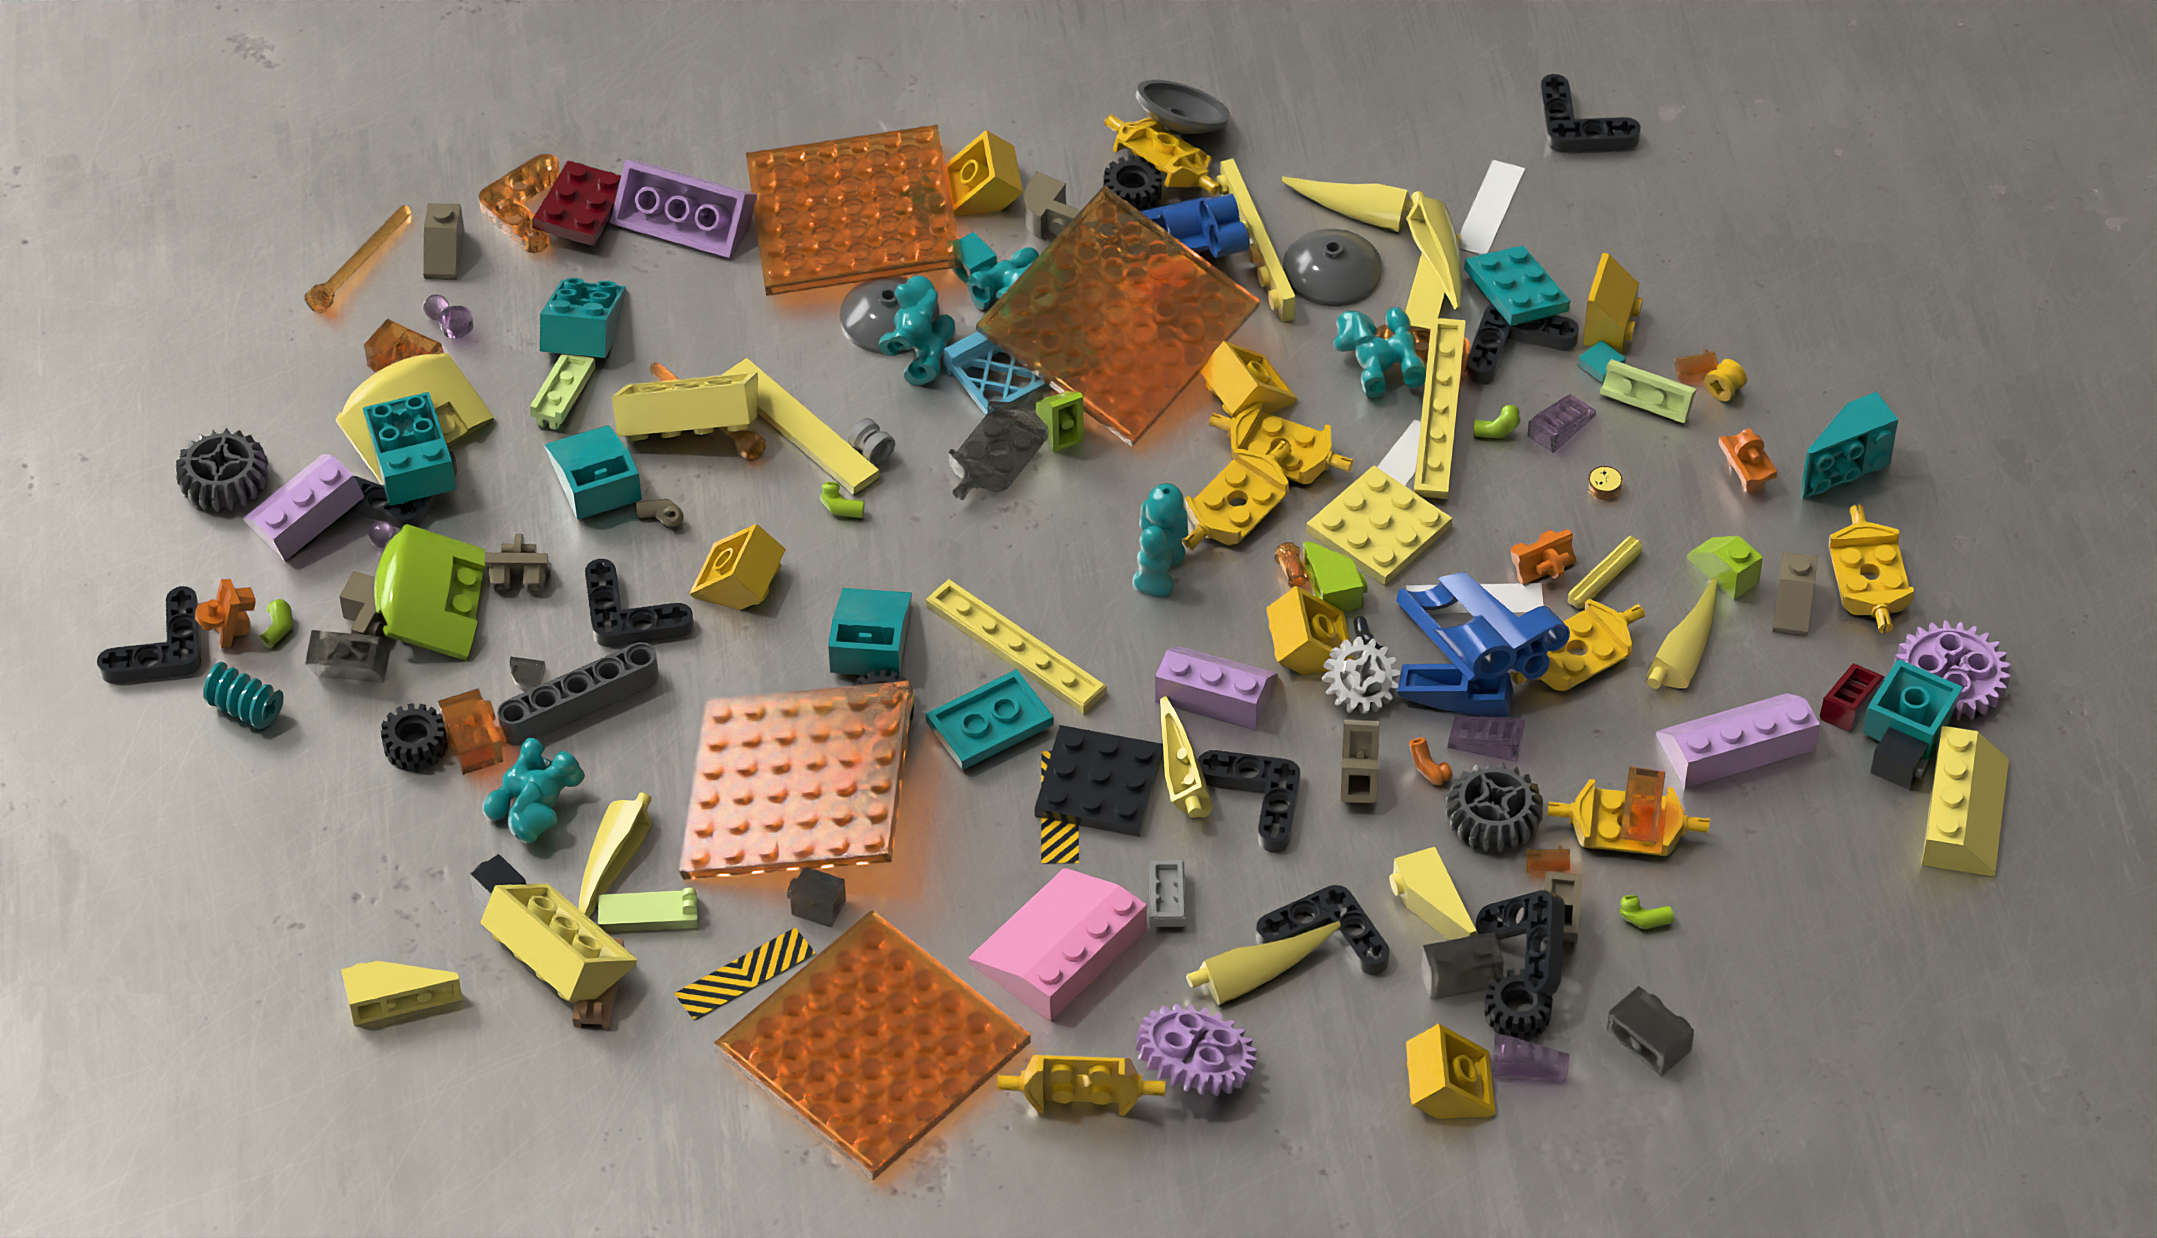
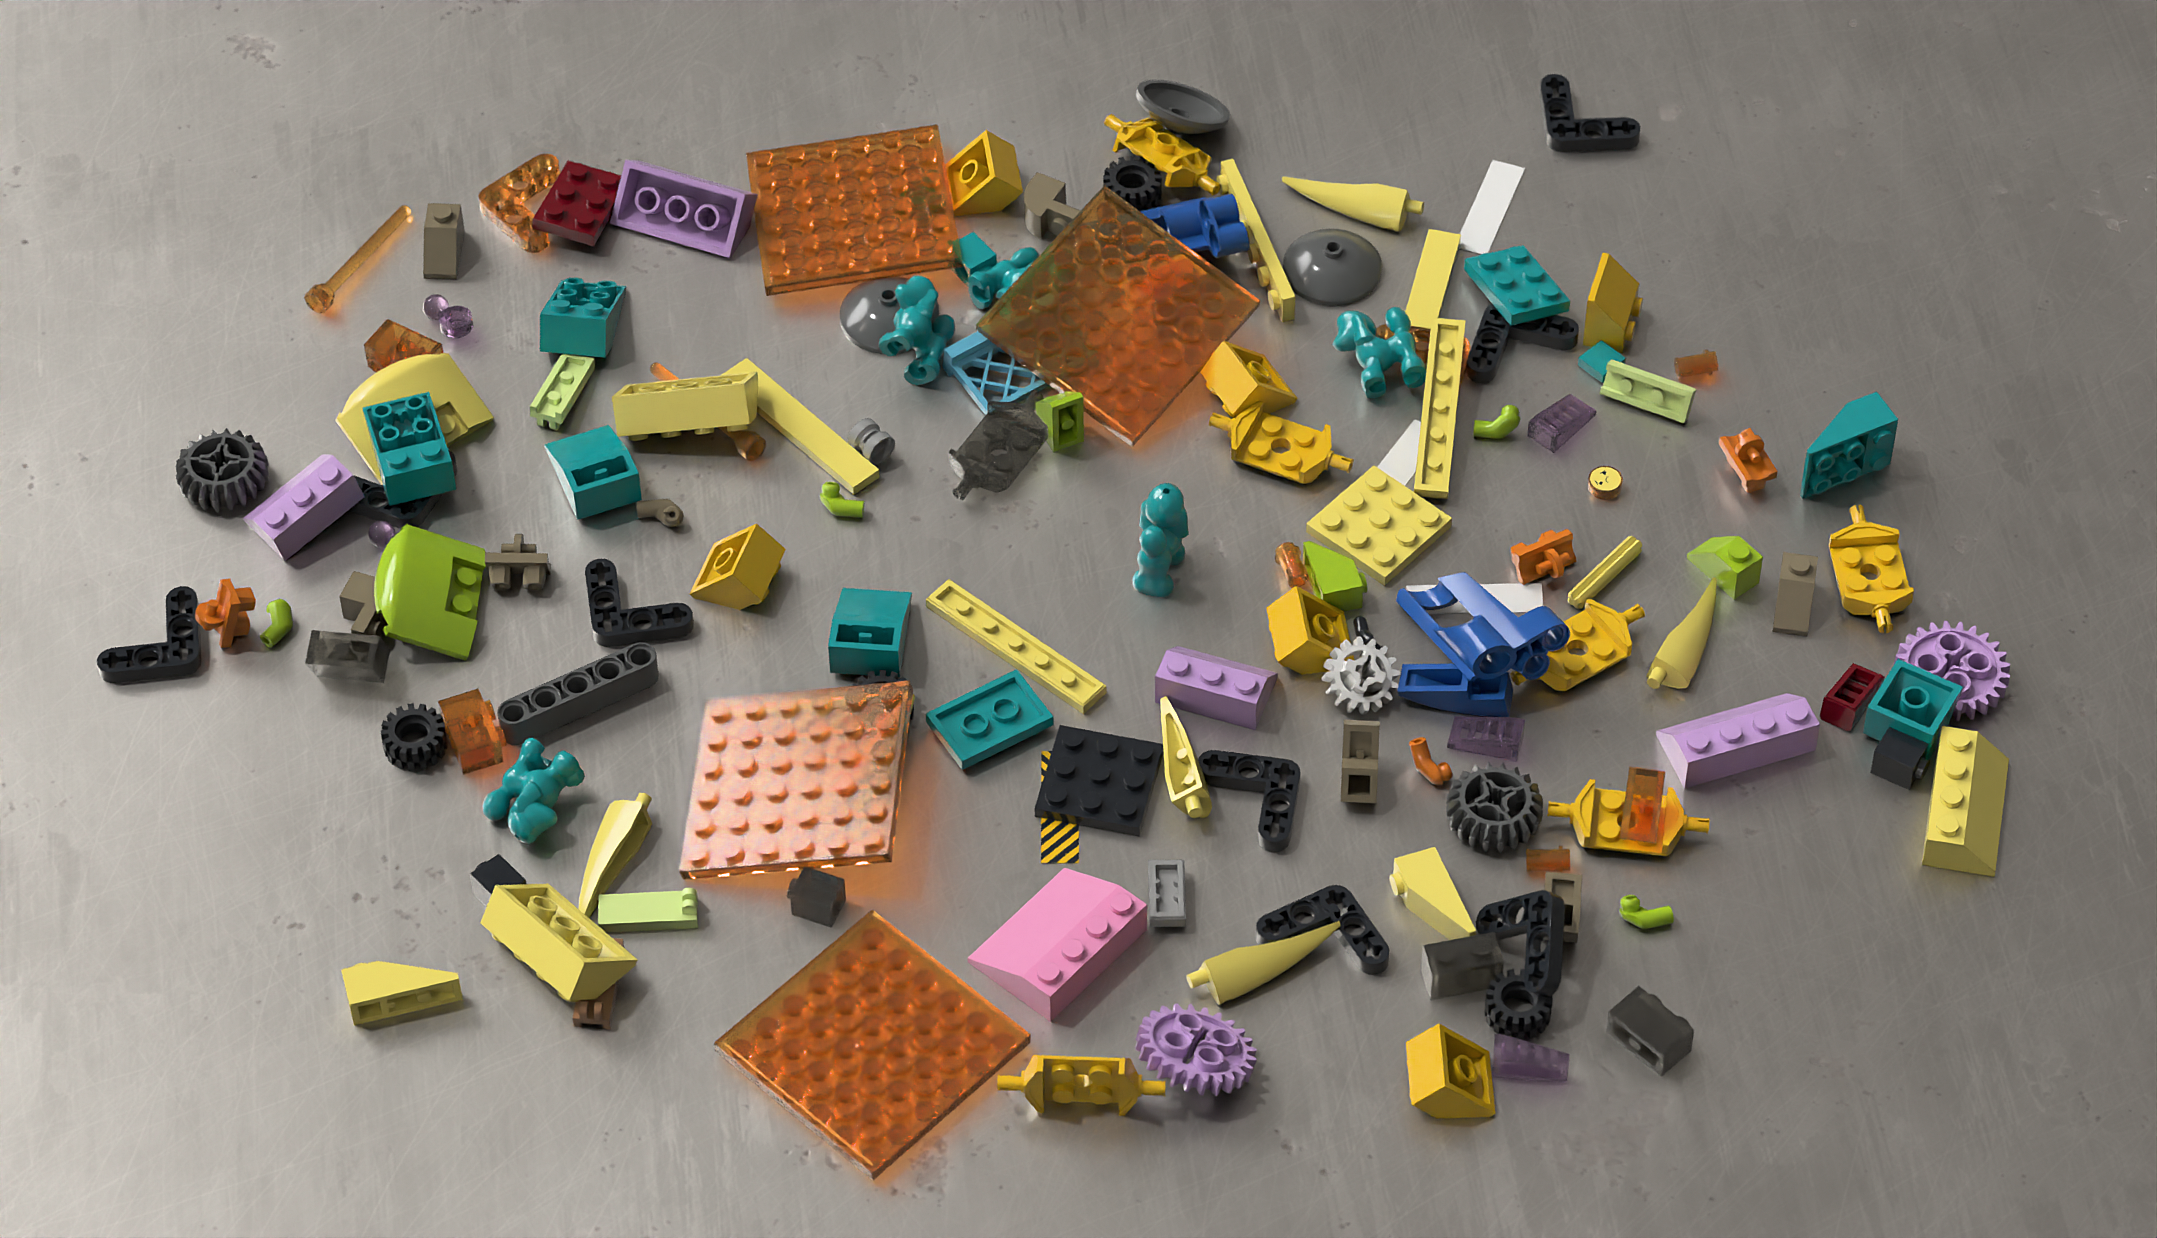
(242, 696): teal piece -> none
(527, 672): clear smoke tile -> none
(744, 973): sticker -> none
(1248, 477): yellow plate -> none
(1437, 240): light yellow piece -> none
(1725, 380): yellow wheel -> none

